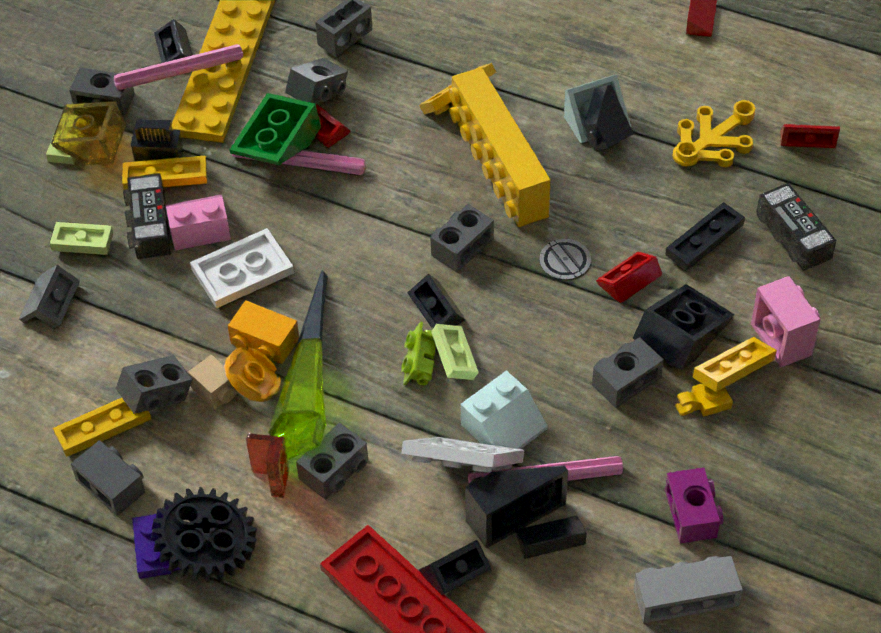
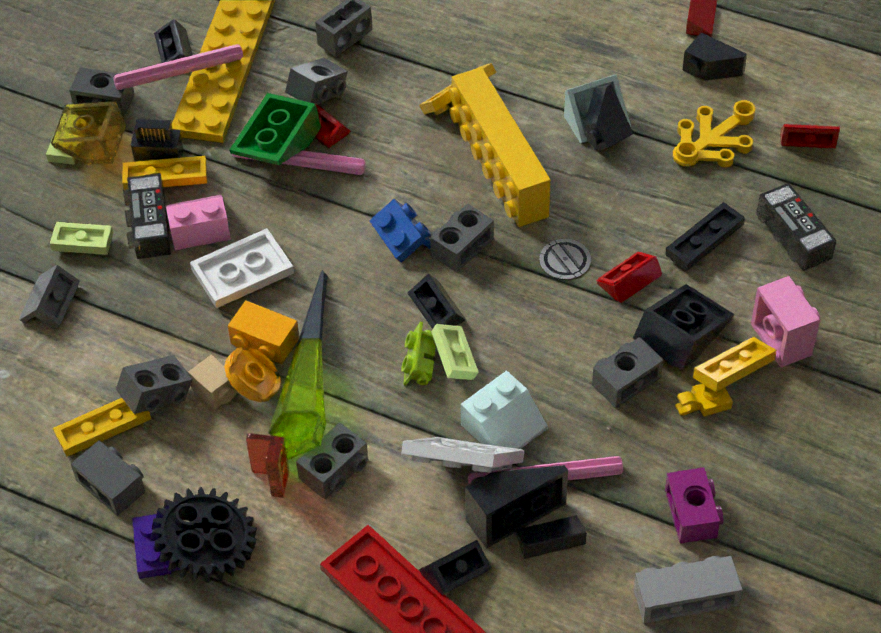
(400, 229): none -> blue bracket
(713, 59): none -> black slope

